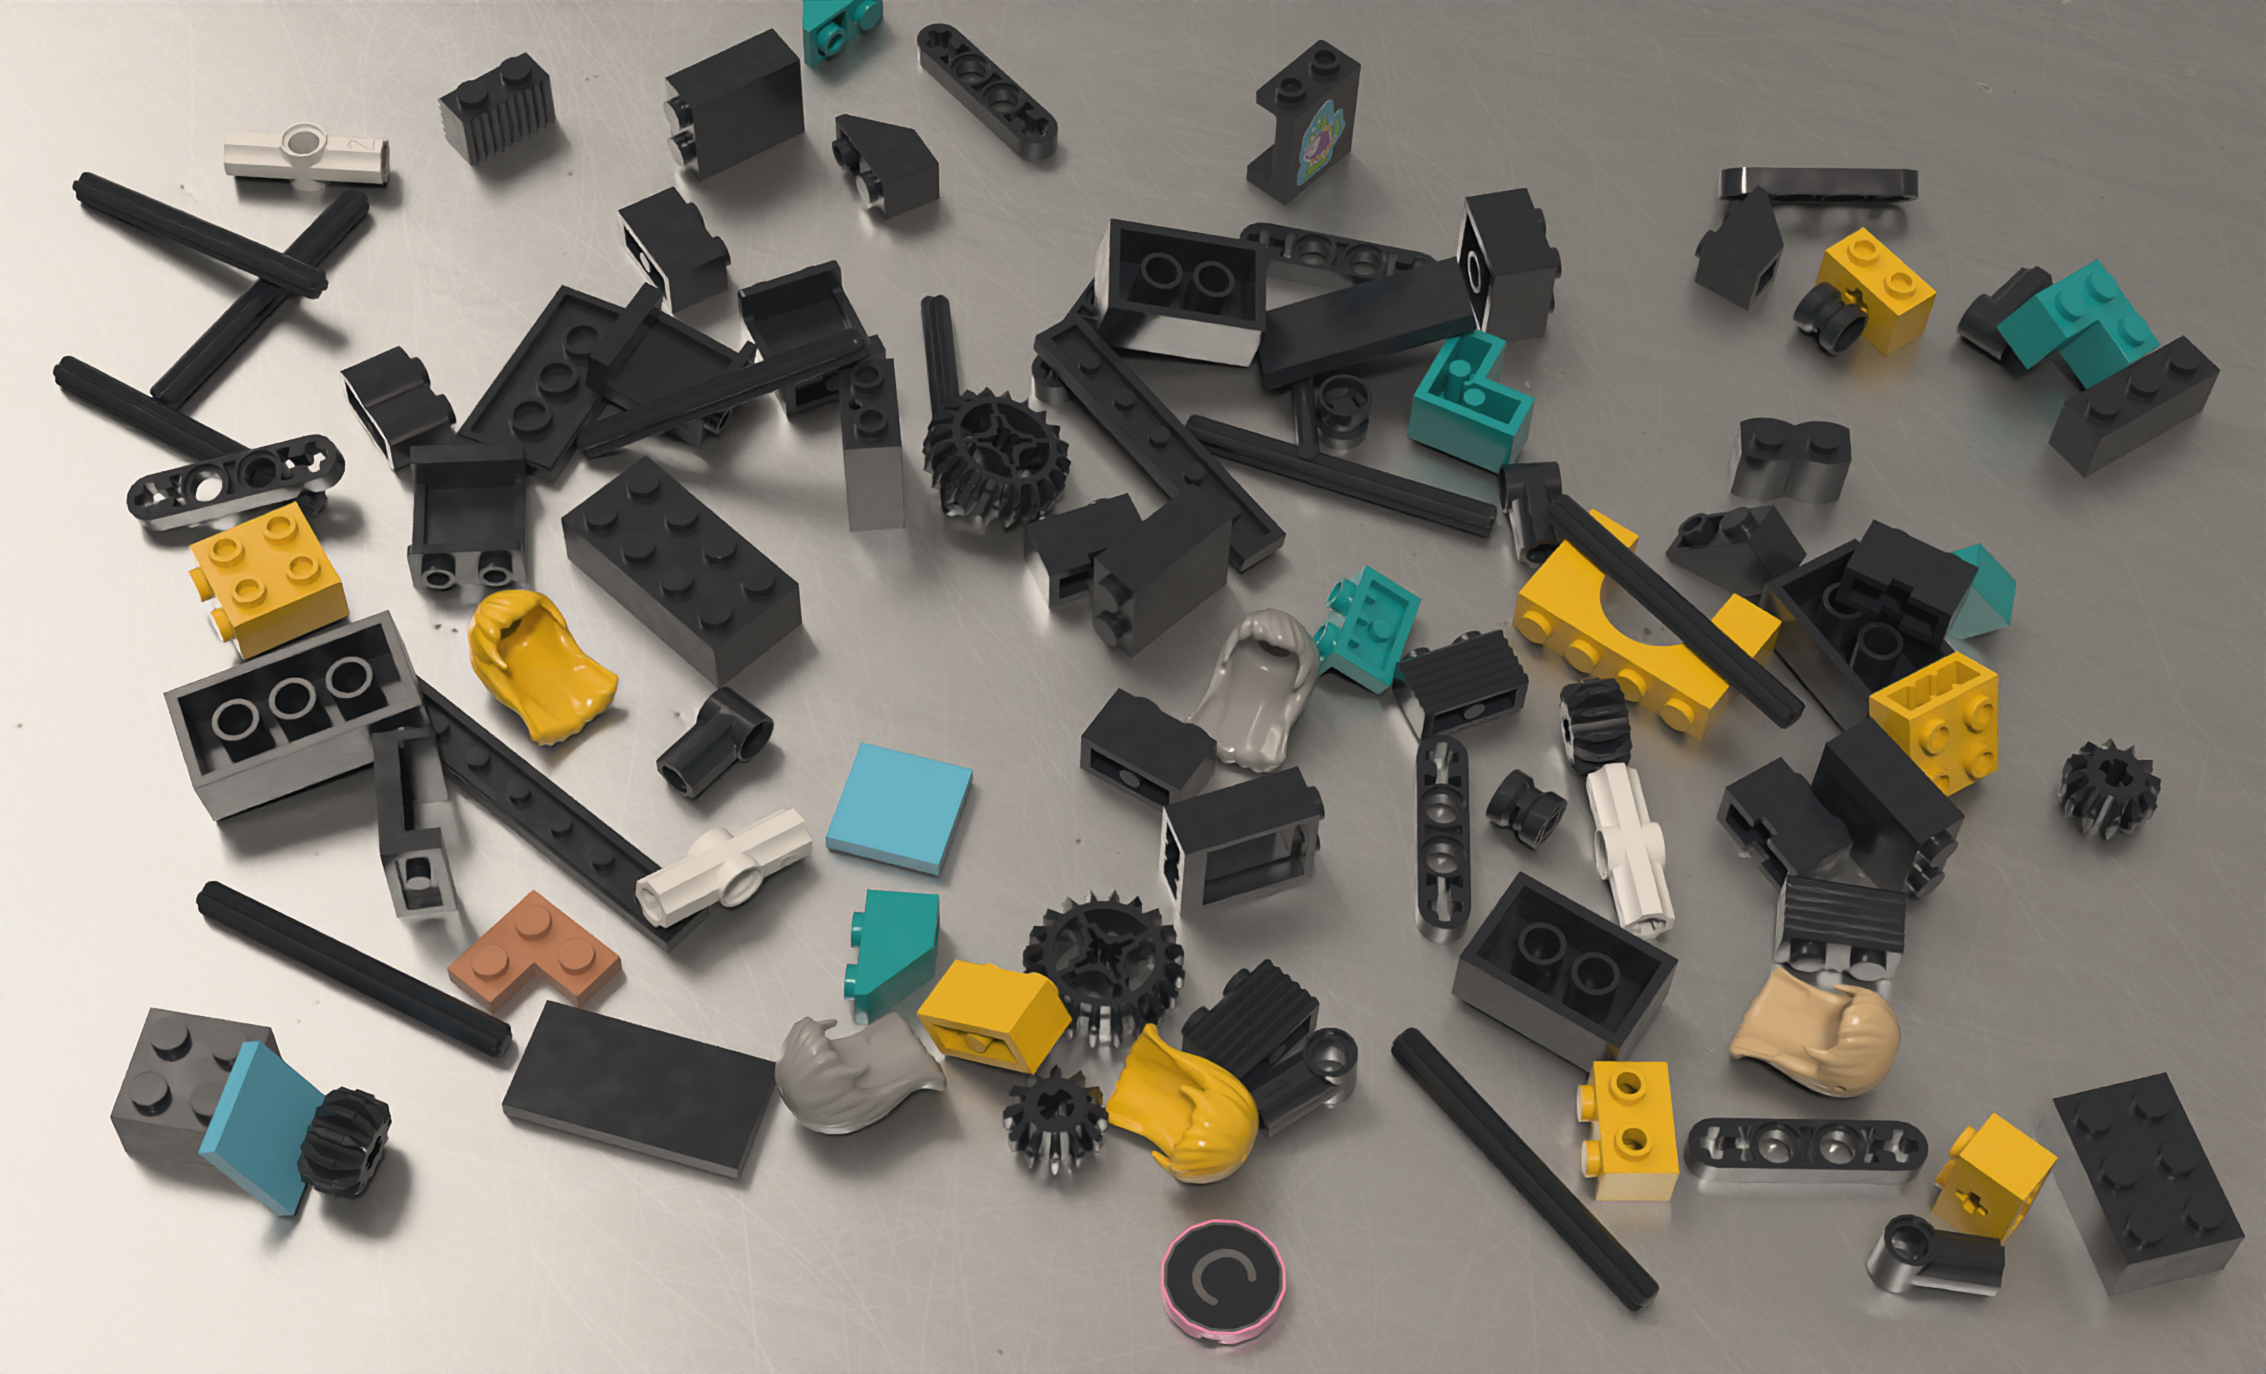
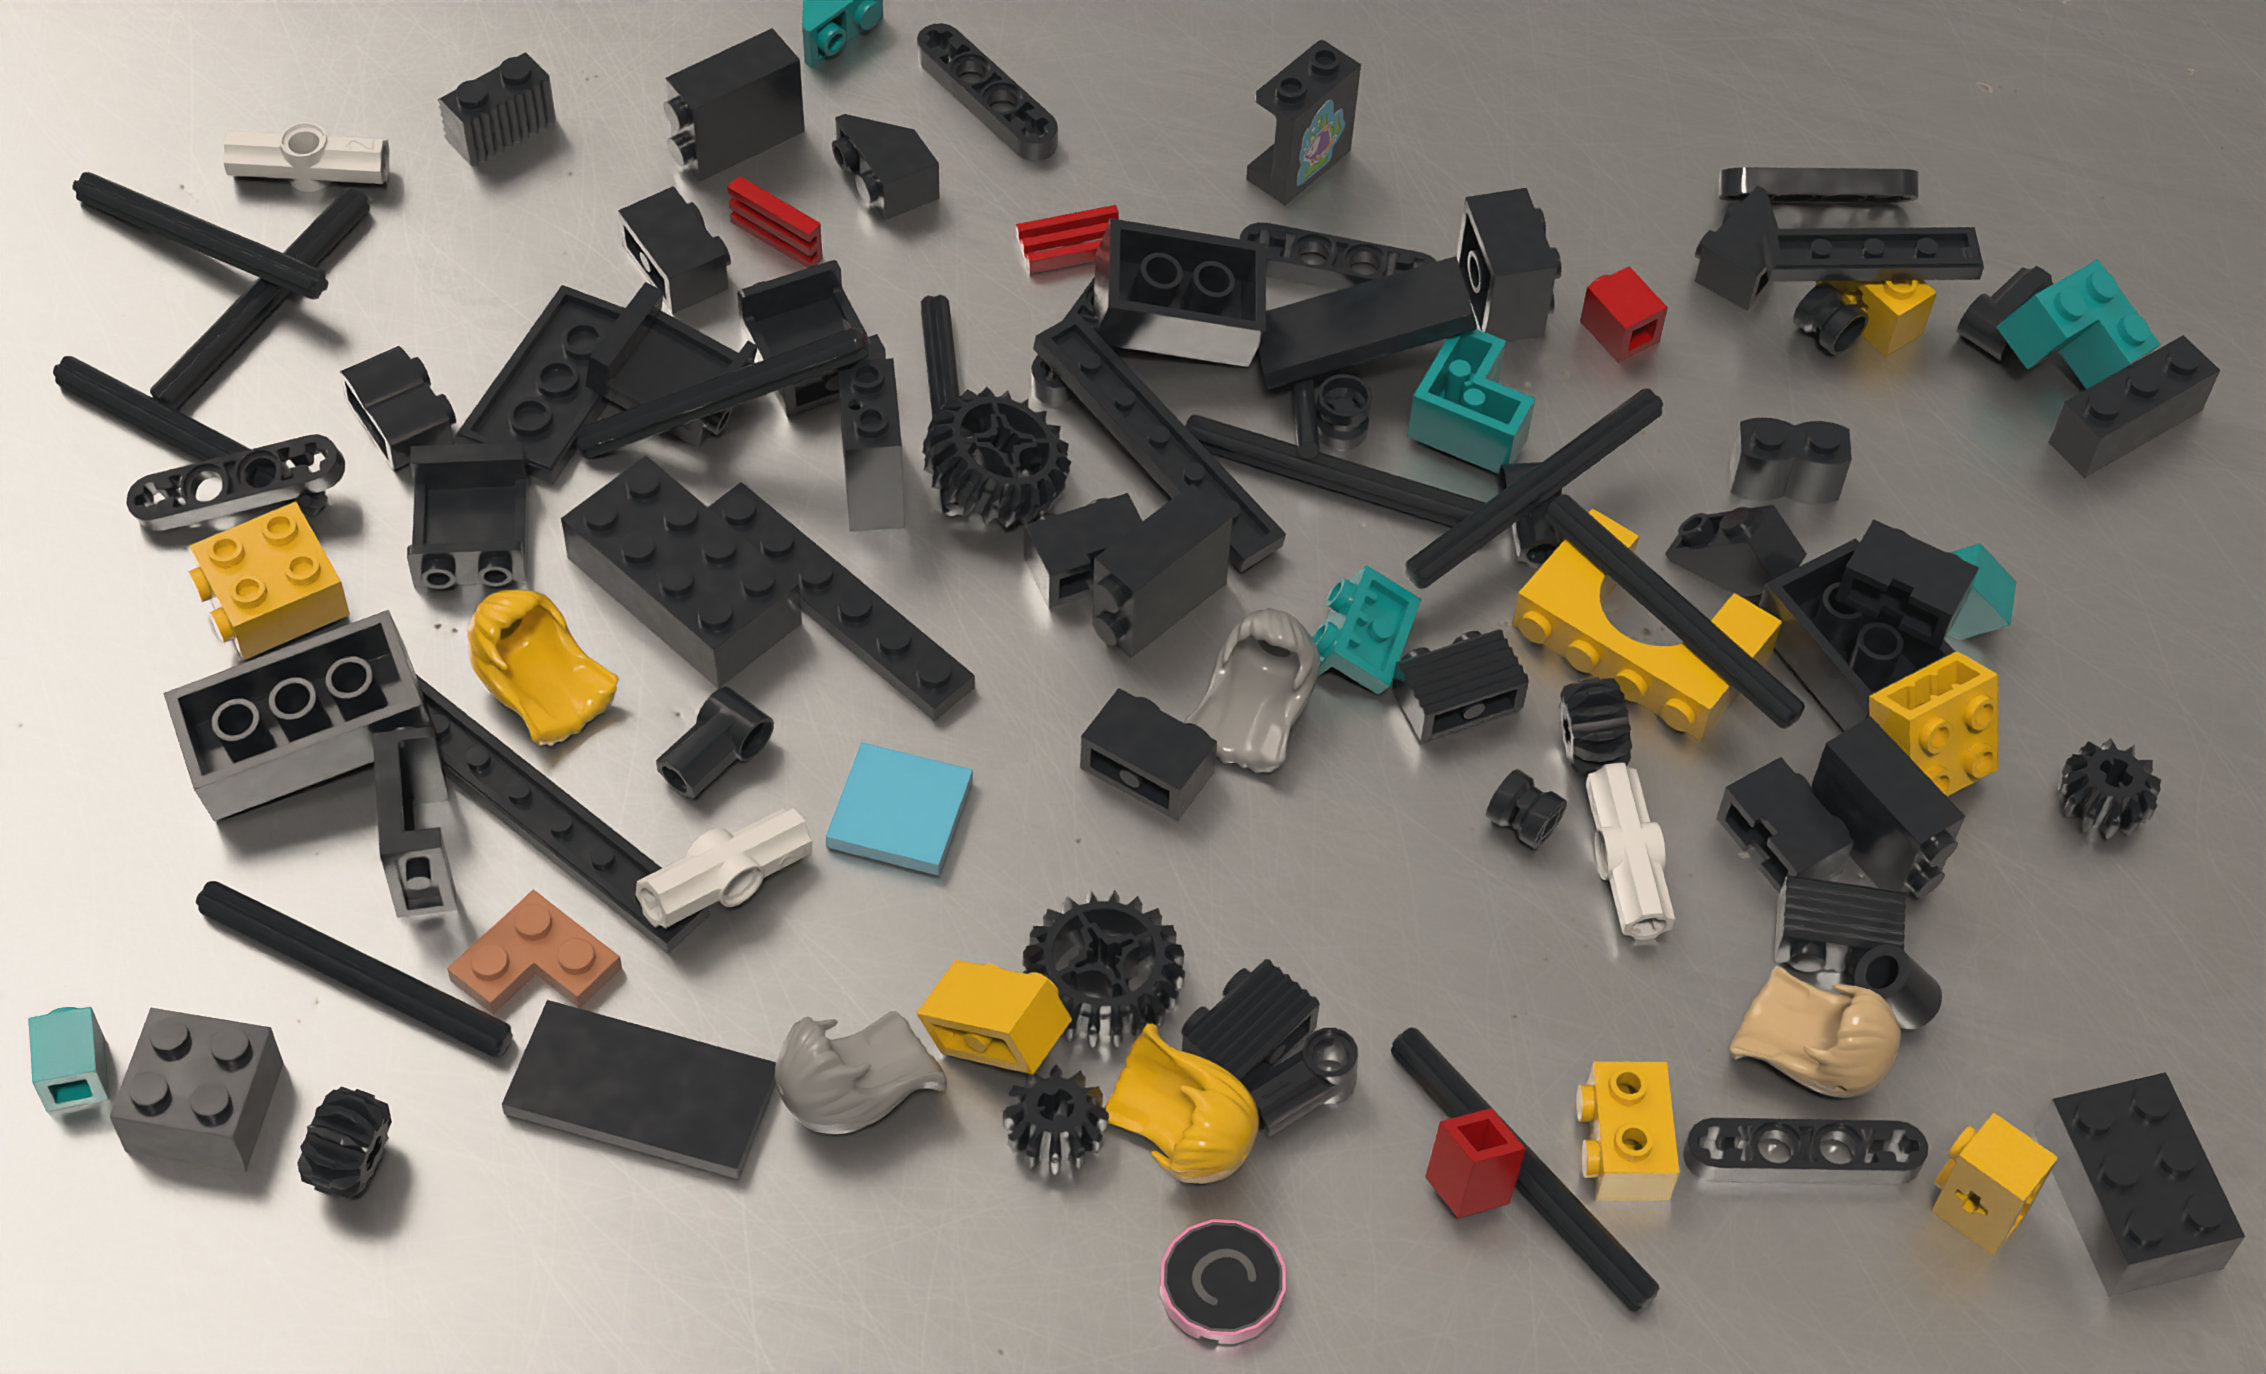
(68, 1058): none -> teal brick
(262, 1126): medium azure tile -> none
(775, 222): none -> red tile
(850, 608): none -> black plate
(896, 950): teal slope -> none
(1065, 231): none -> red tile
(1240, 840): black window -> none
(1438, 837): black beam -> none
(1475, 1162): none -> red brick
(1533, 488): none -> black axle
(1563, 975): black brick -> none
(1623, 313): none -> red brick
(1872, 254): none -> black tile
(1902, 983): none -> black brick
(1939, 1259): black piece -> none

